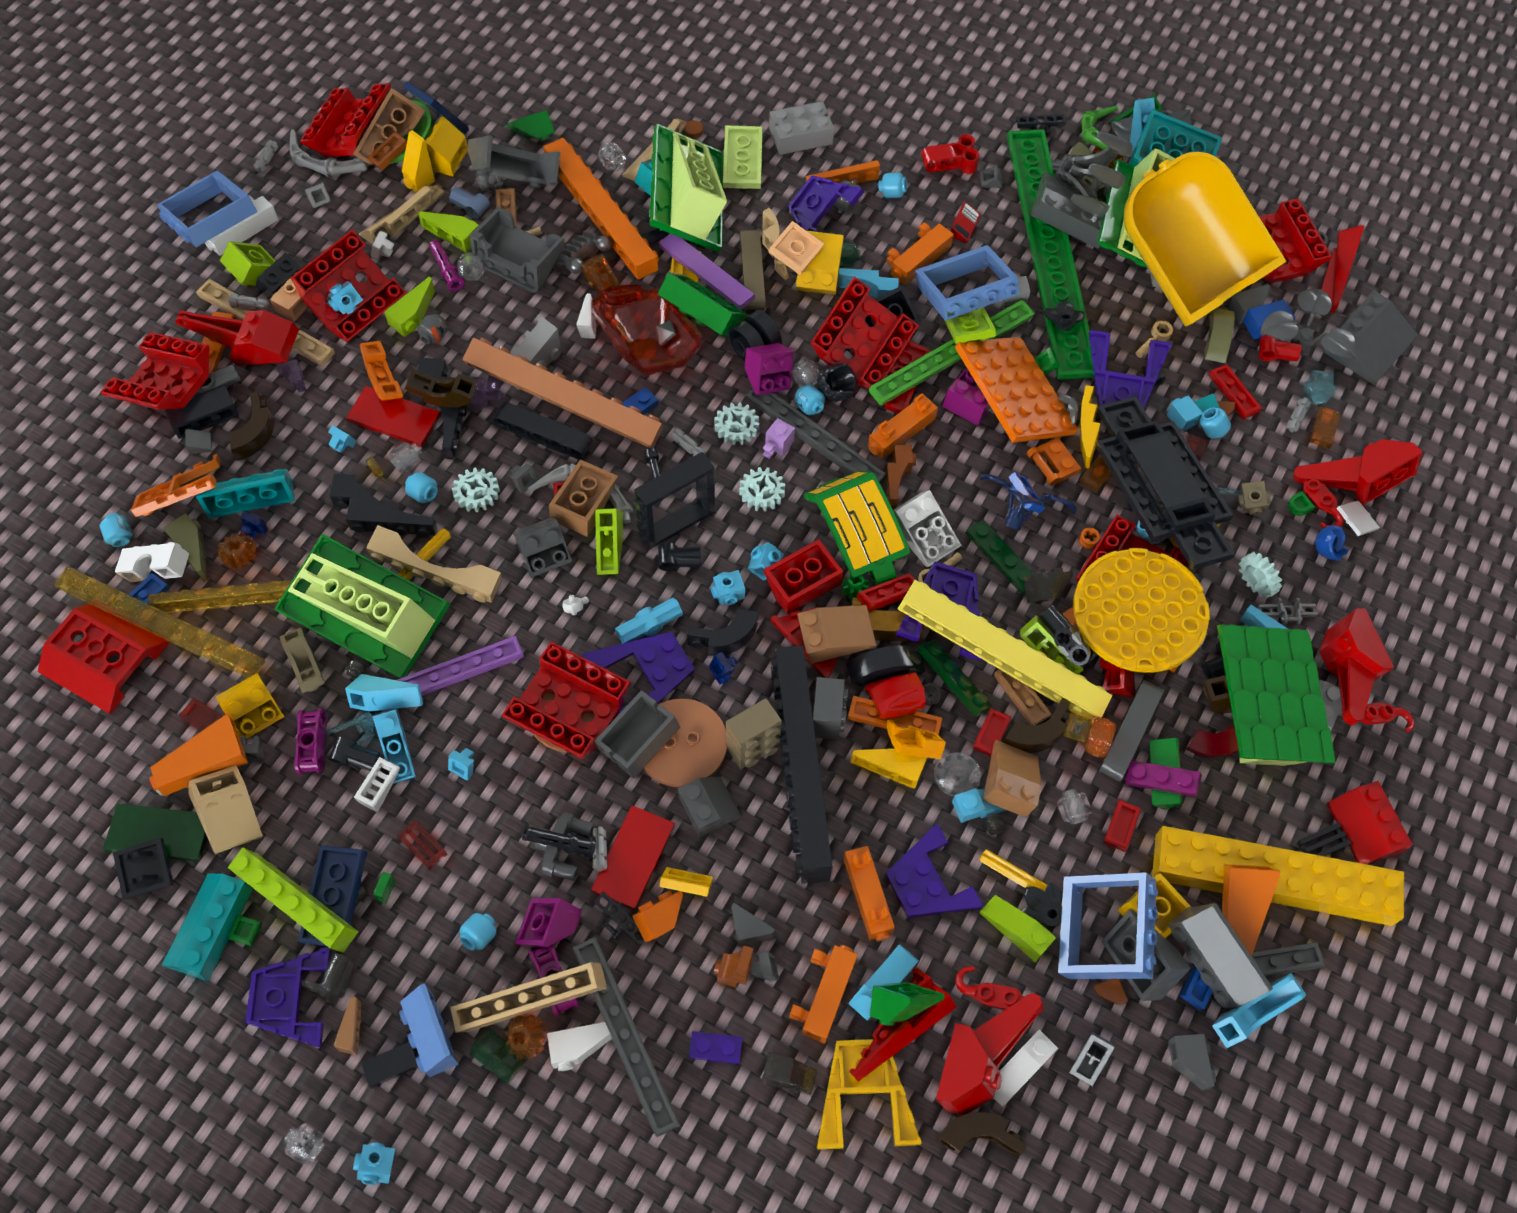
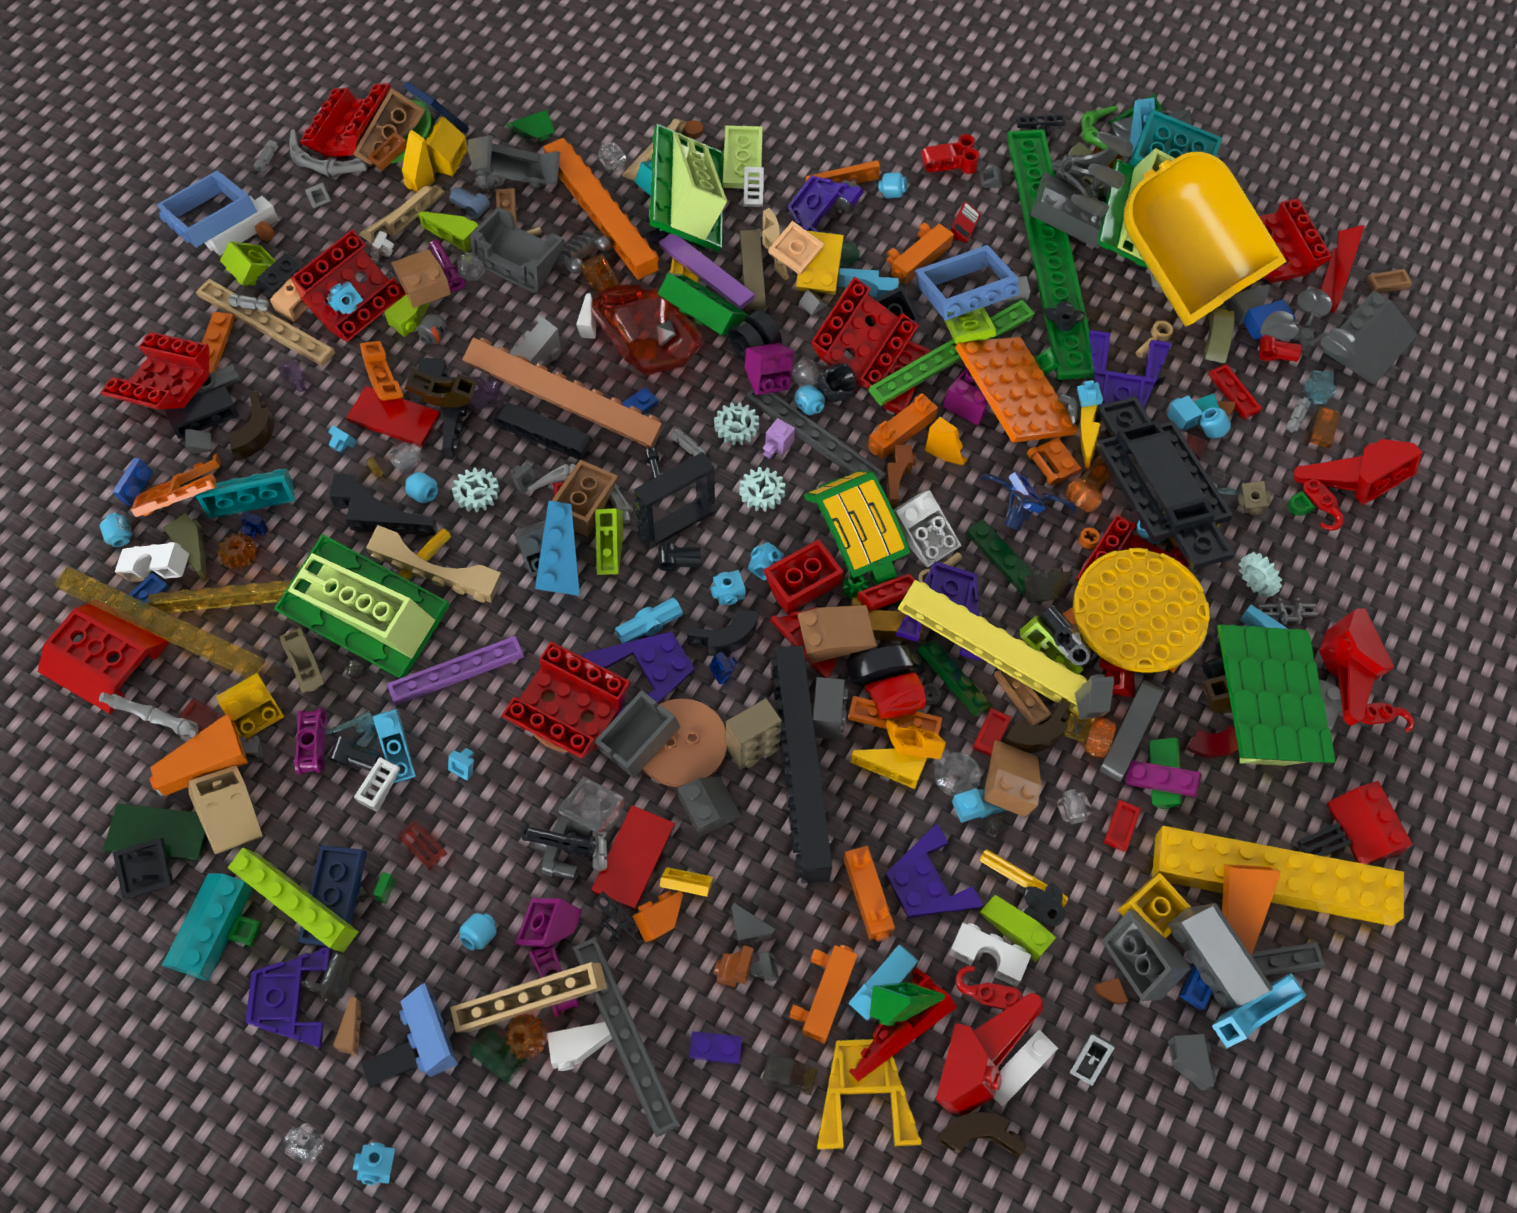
(132, 481): none -> blue plate
(150, 713): none -> light grey animal
(253, 341): red slope -> none
(265, 231): none -> dark orange tile
(379, 693): medium azure slope -> none
(421, 278): none -> medium nougat slope
(558, 555): none -> dark azure wedge
(574, 604): white piece -> none
(593, 806): none -> clear slope
(753, 202): none -> white slope
(801, 127): light grey piece -> none
(812, 302): none -> light grey slope
(944, 442): none -> light orange slope
(1010, 958): none -> white arch
(1071, 927): medium blue window -> none
(1084, 494): none -> clear orange gear
(1089, 394): none -> medium azure tile
(1095, 697): none -> dark grey slope
(1330, 543): blue hair -> none
(1358, 518): white piece -> none
(1389, 281): none -> medium nougat tile

